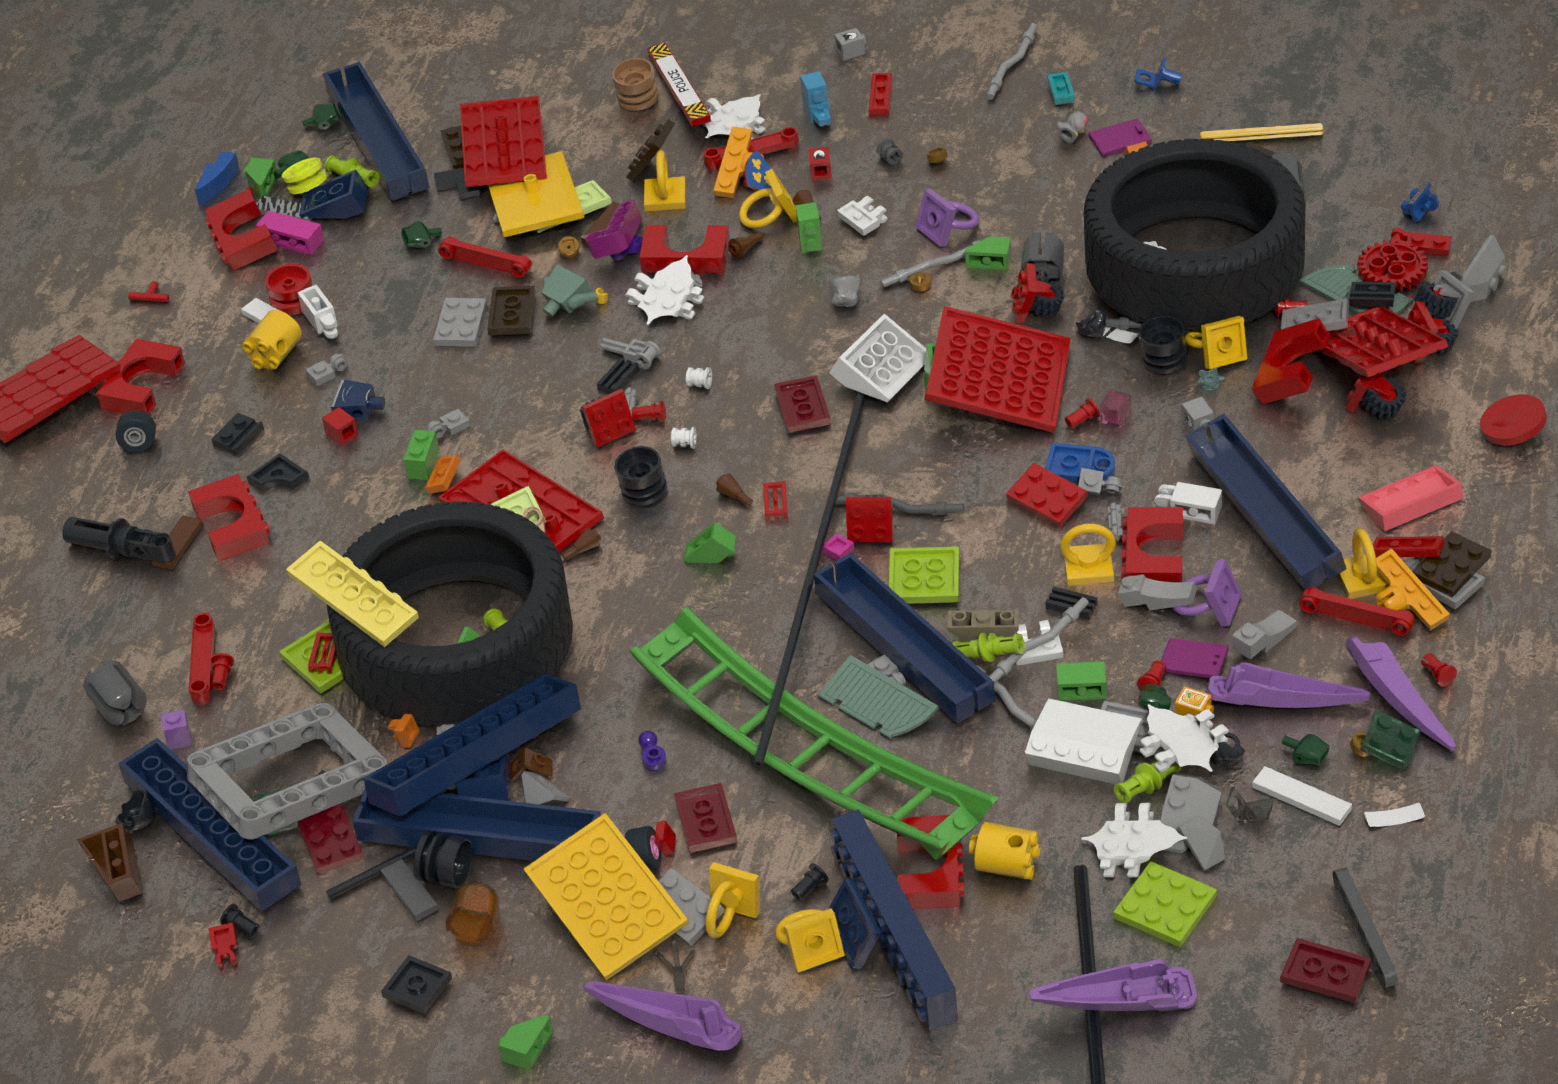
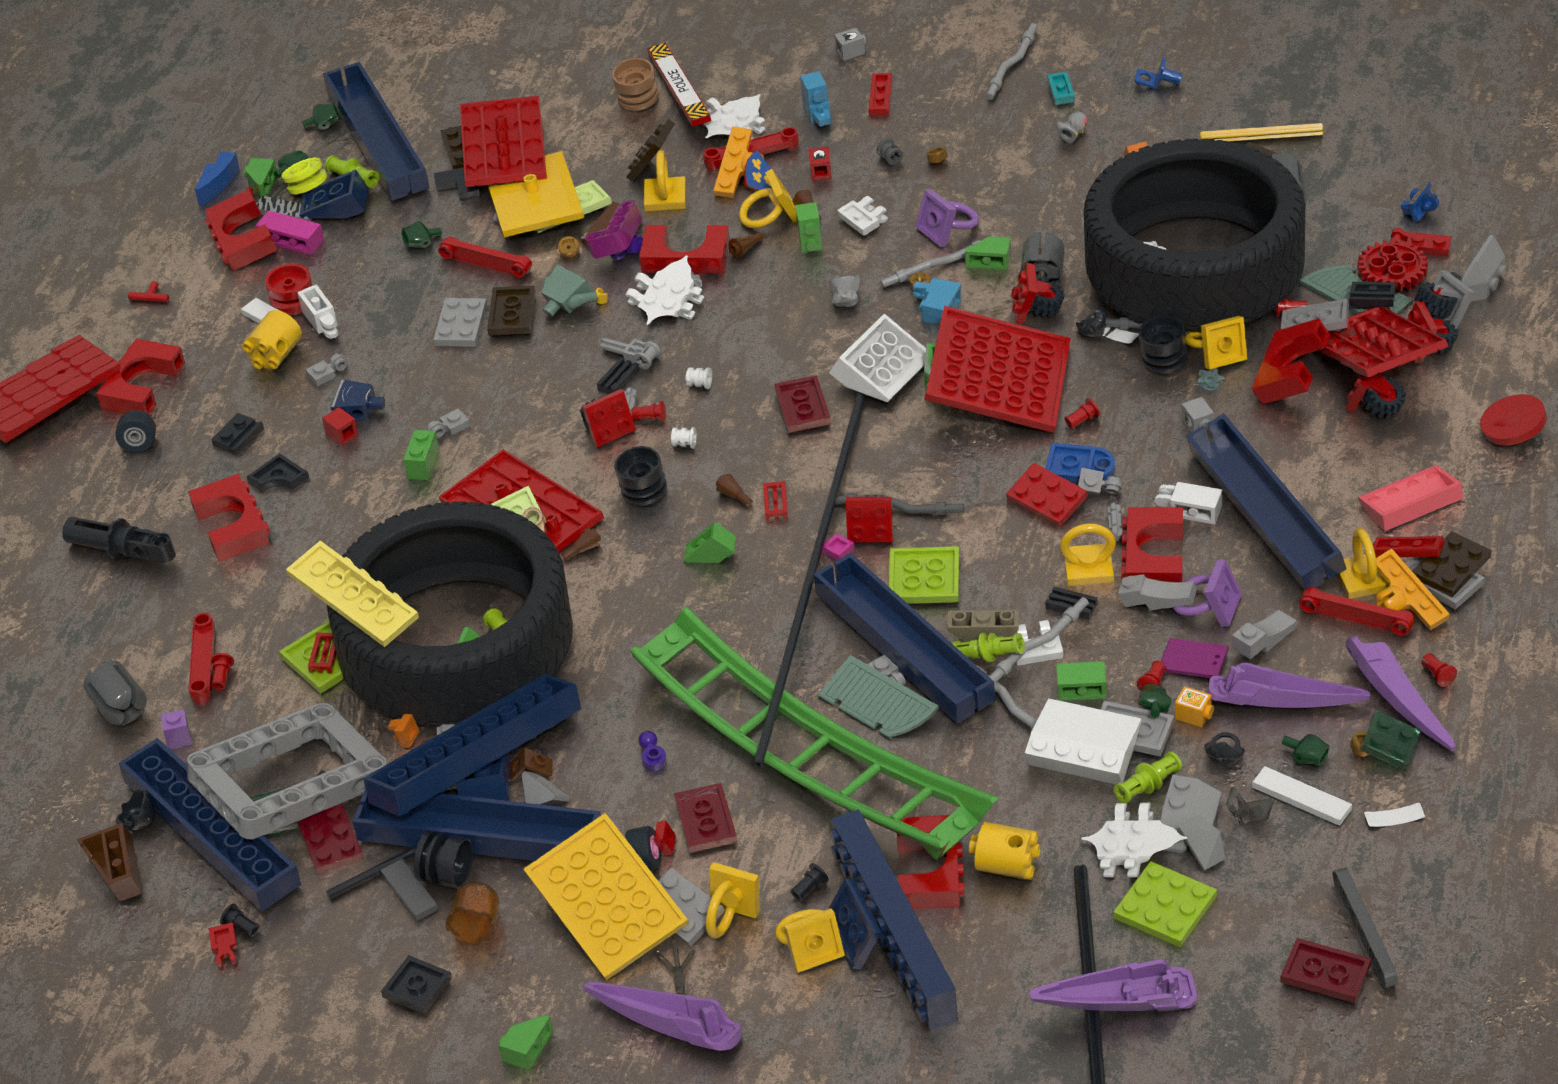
(181, 538): reddish brown tile -> none
(443, 474): orange plate -> none
(936, 296): none -> dark azure hinge
(1115, 408): clear pink brick -> none
(1119, 136): magenta container -> none
(1183, 738): white animal -> none

